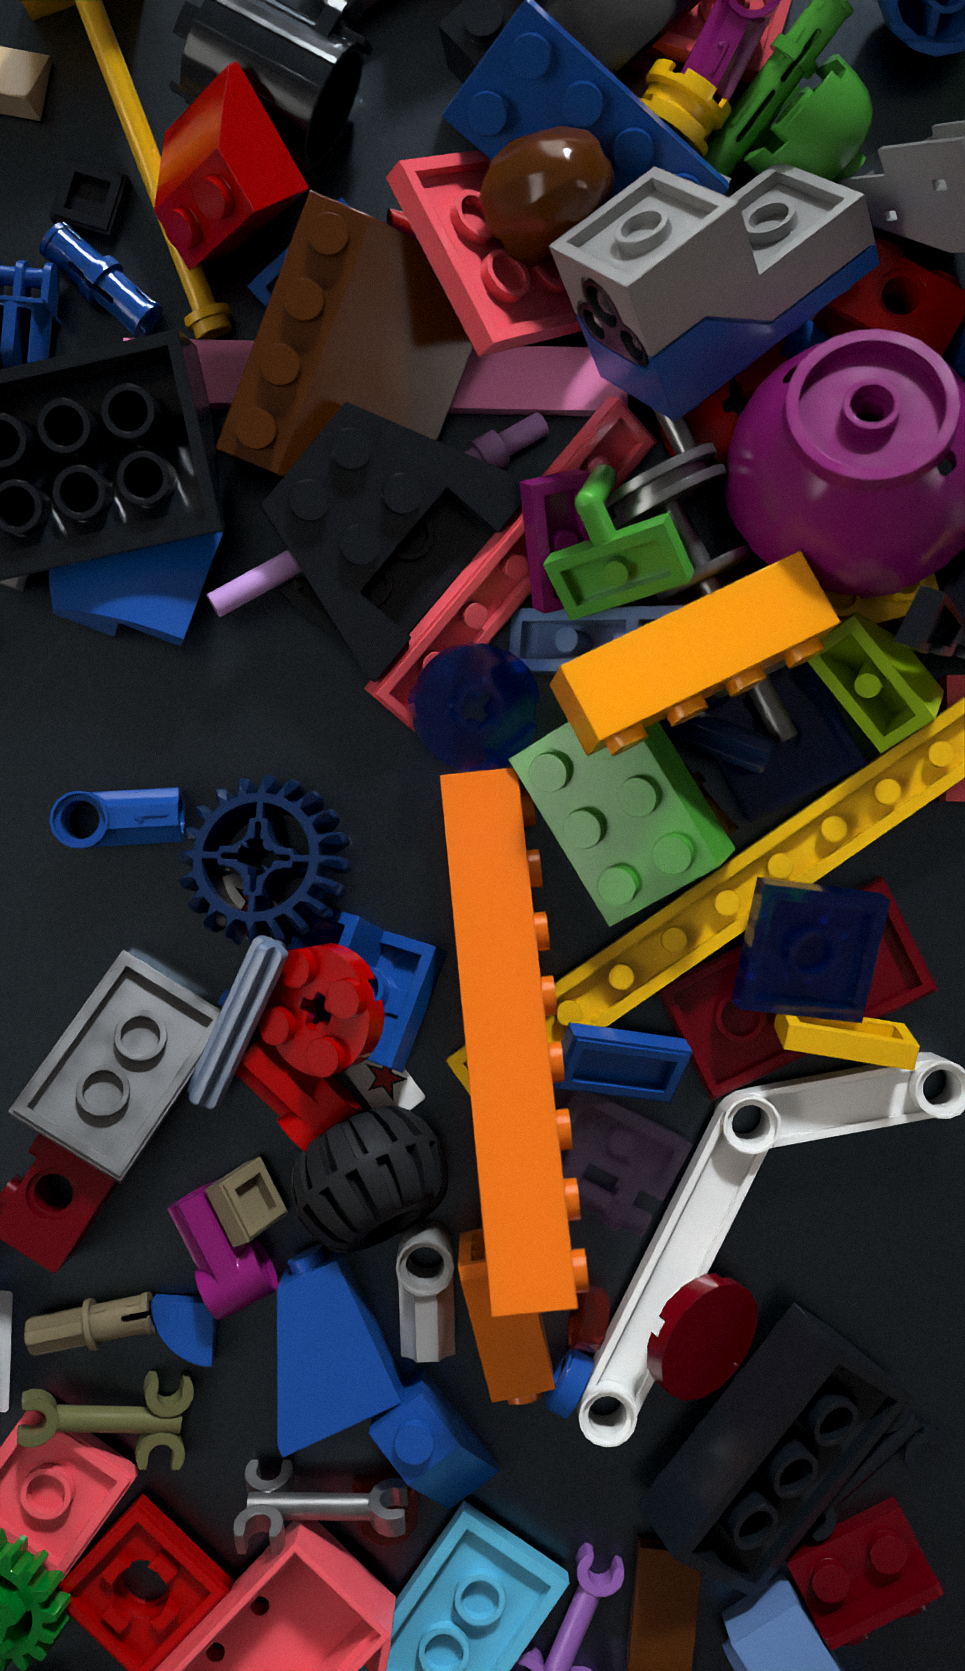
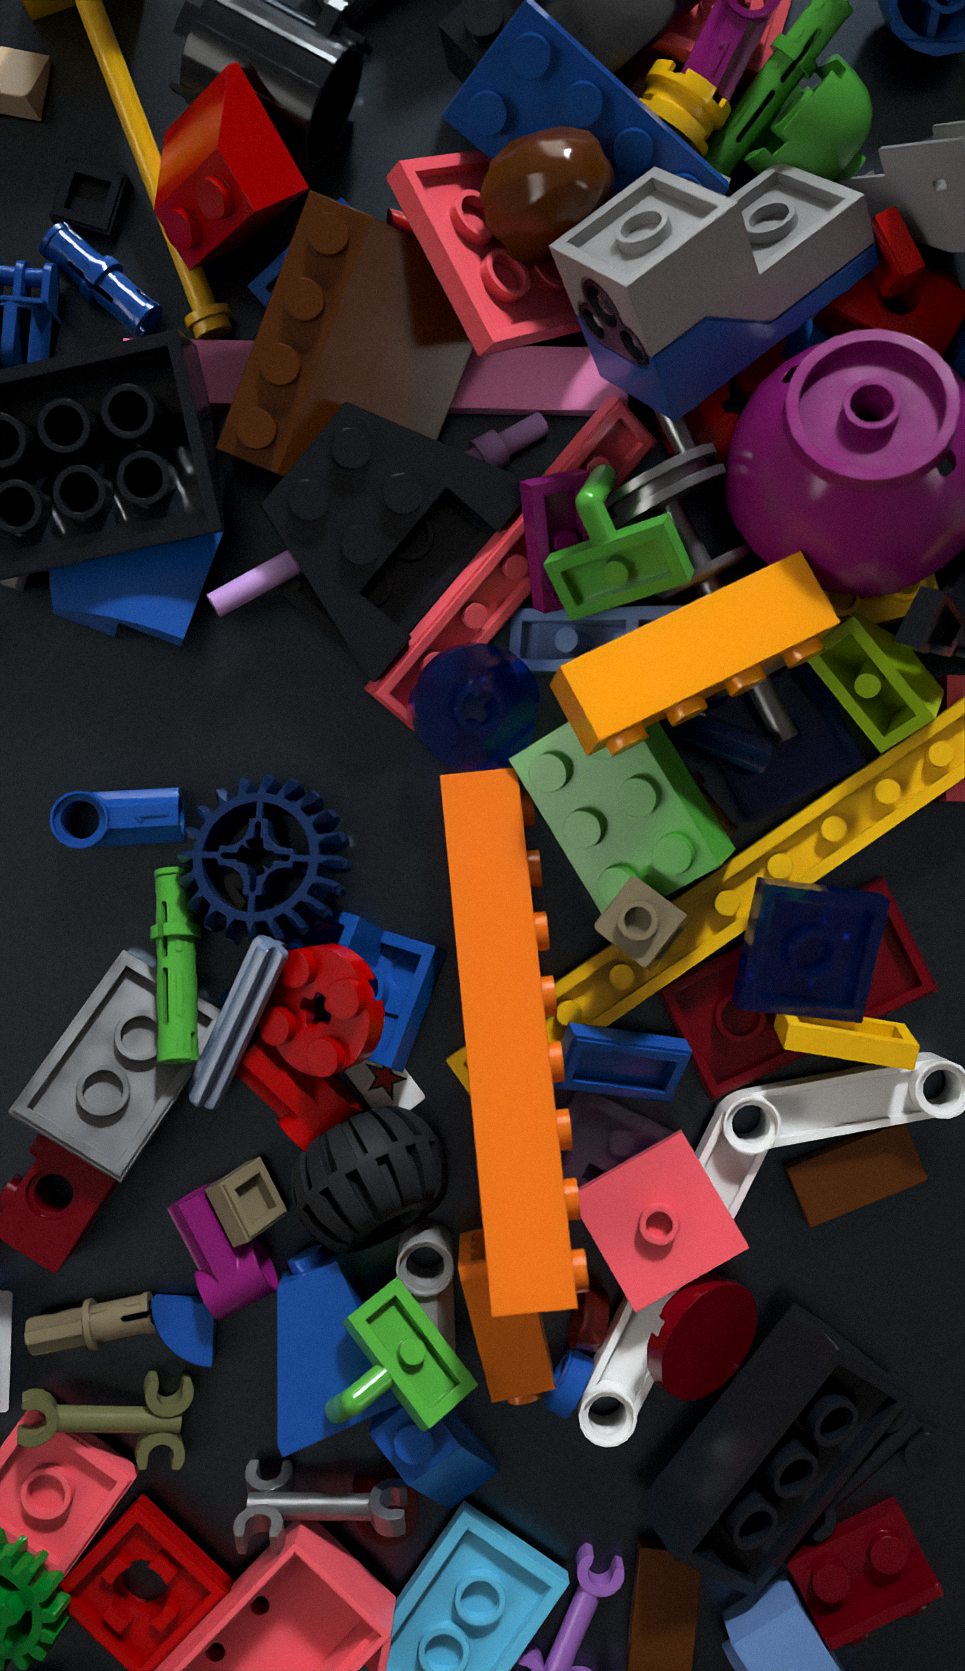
(176, 968): none -> bright green pin
(405, 1357): none -> bright green plate
(642, 923): none -> dark tan bracket
(659, 1221): none -> coral plate
(854, 1173): none -> reddish brown tile
(896, 252): none -> red tile

